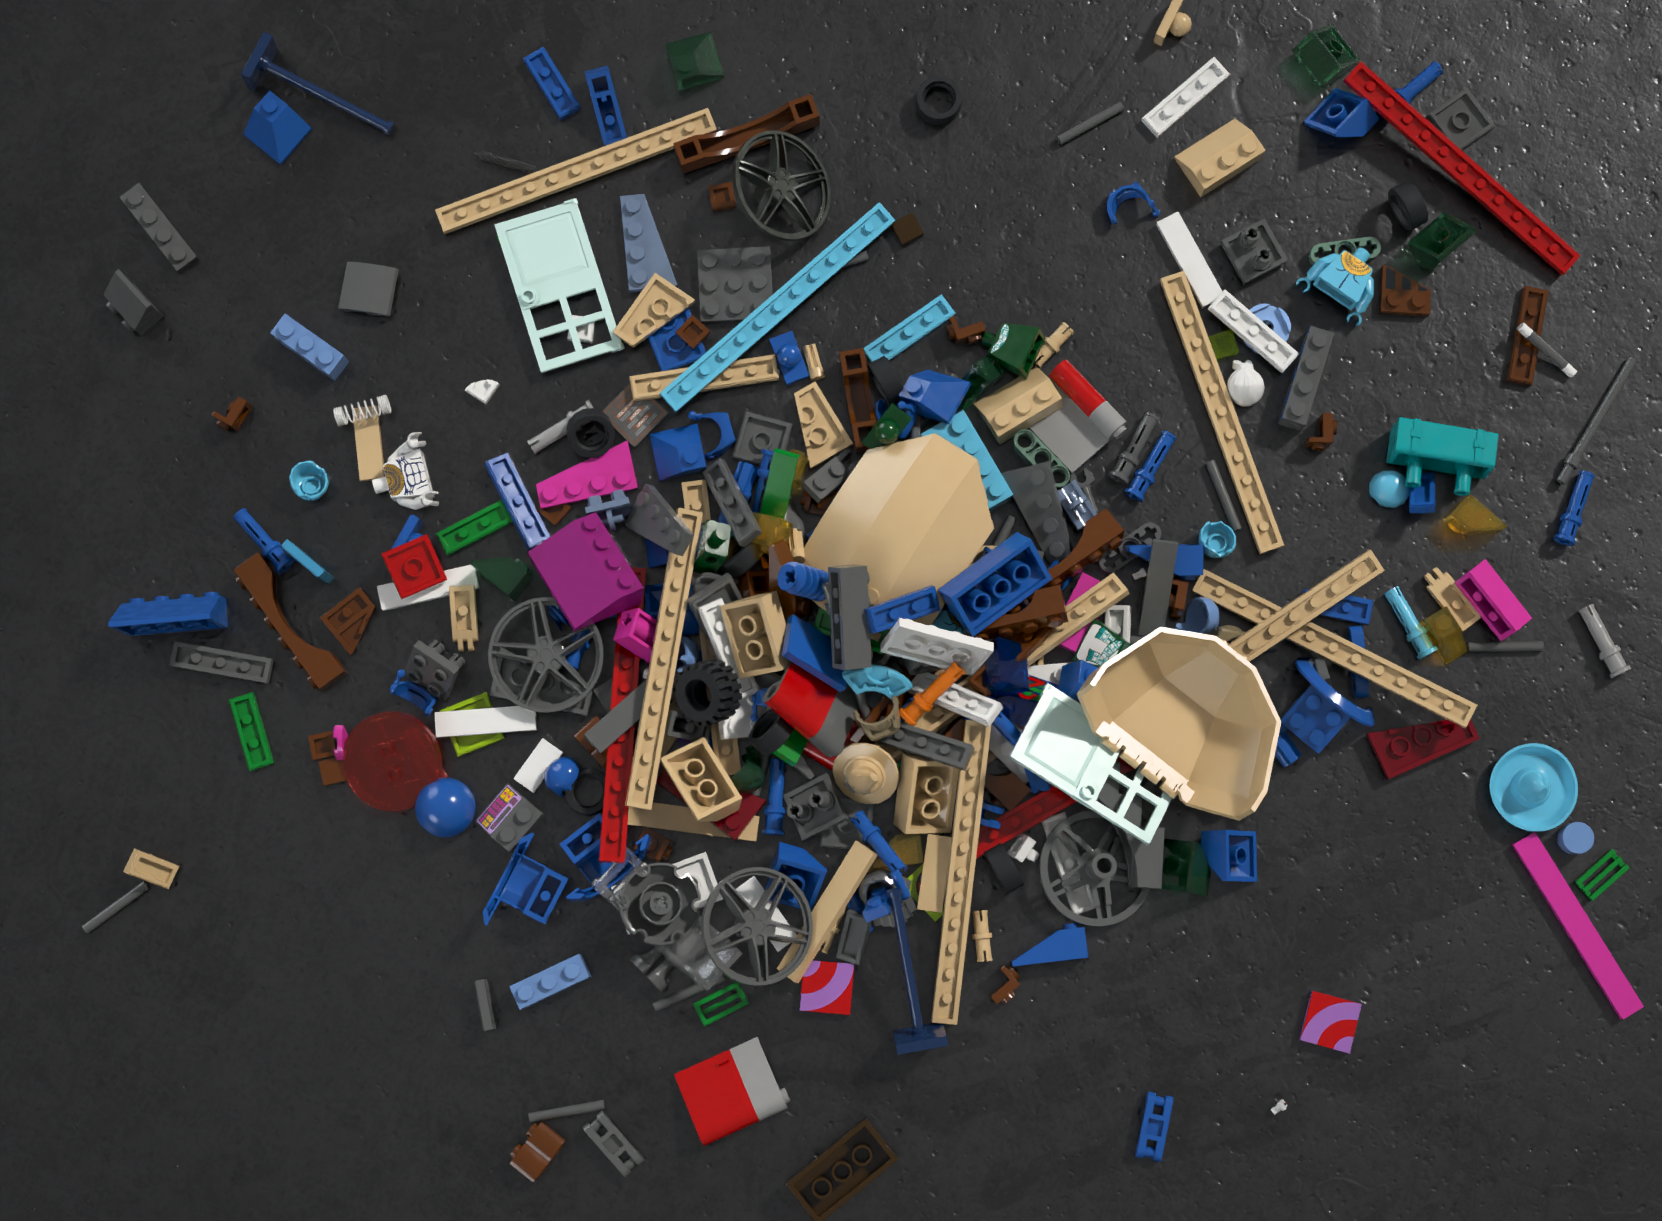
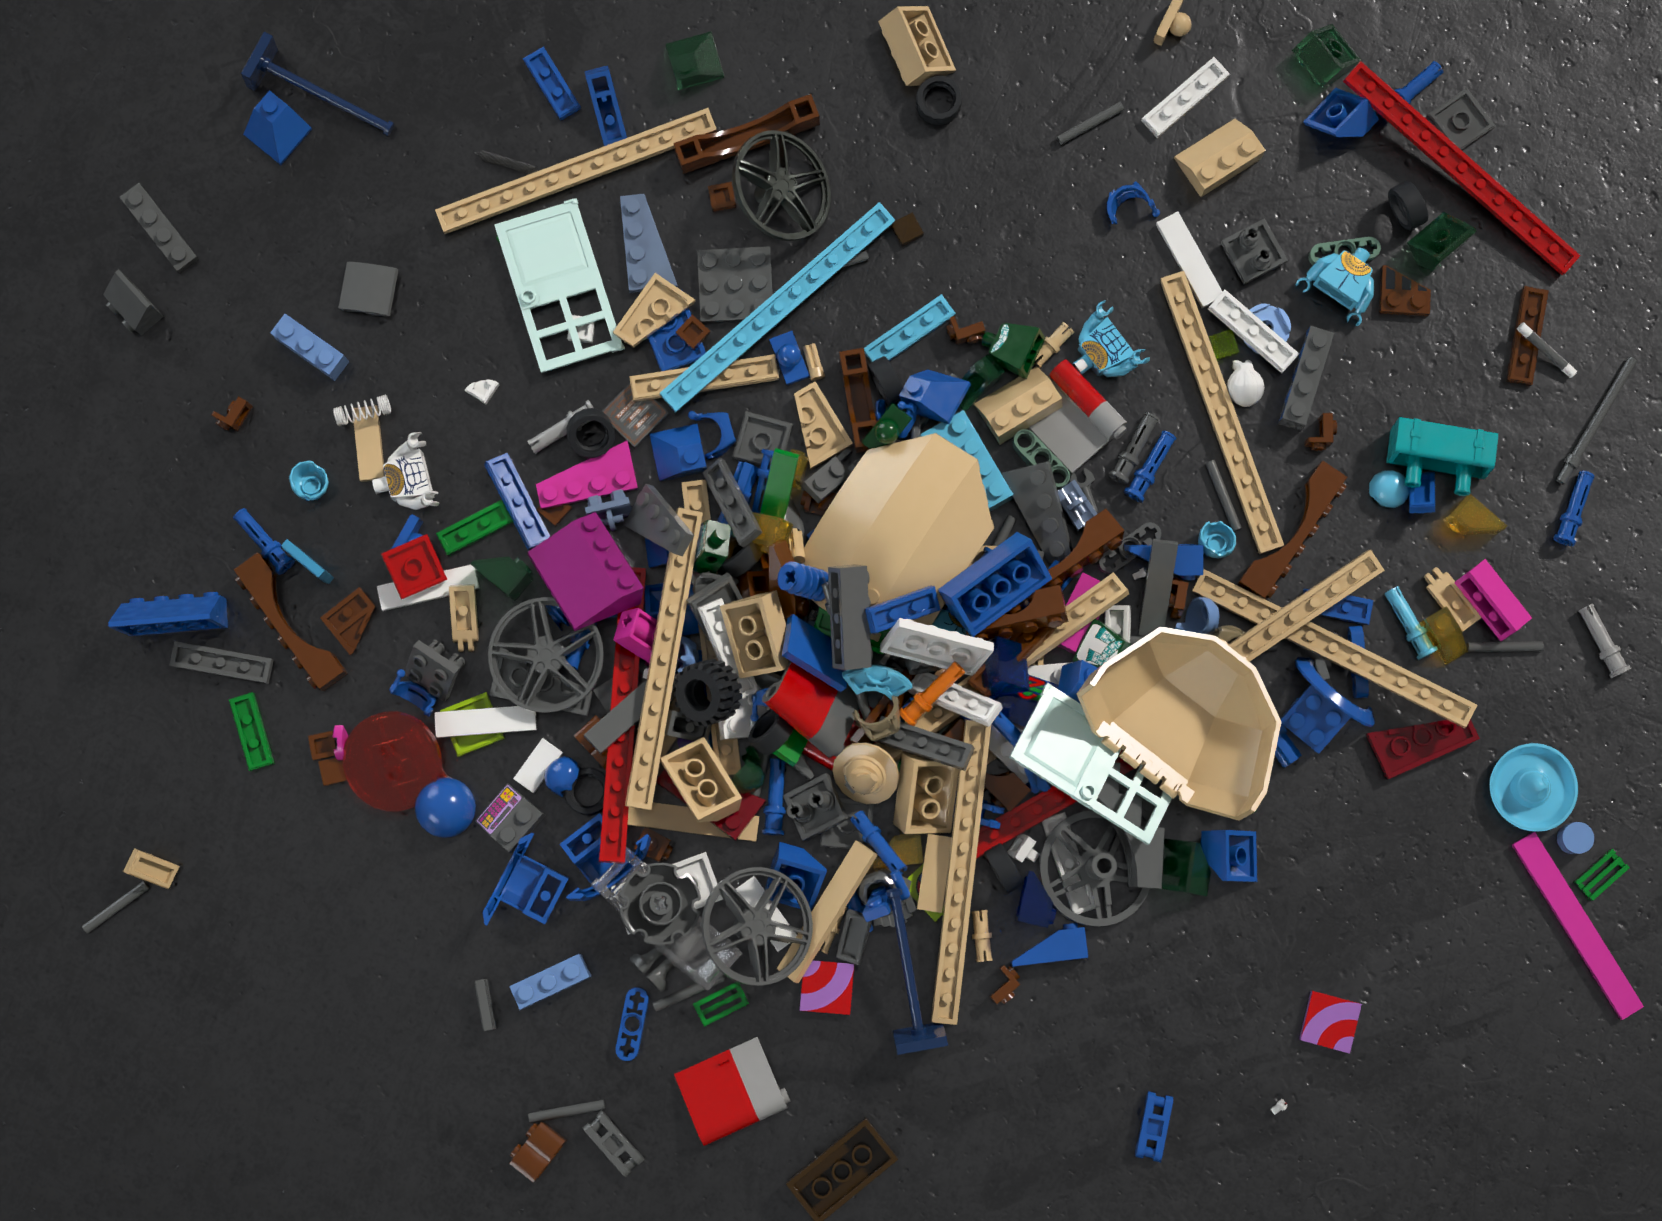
(623, 1041): none -> blue beam
(916, 44): none -> tan slope
(1034, 903): none -> clear blue slope
(1105, 348): none -> medium azure torso
(1319, 492): none -> reddish brown arch

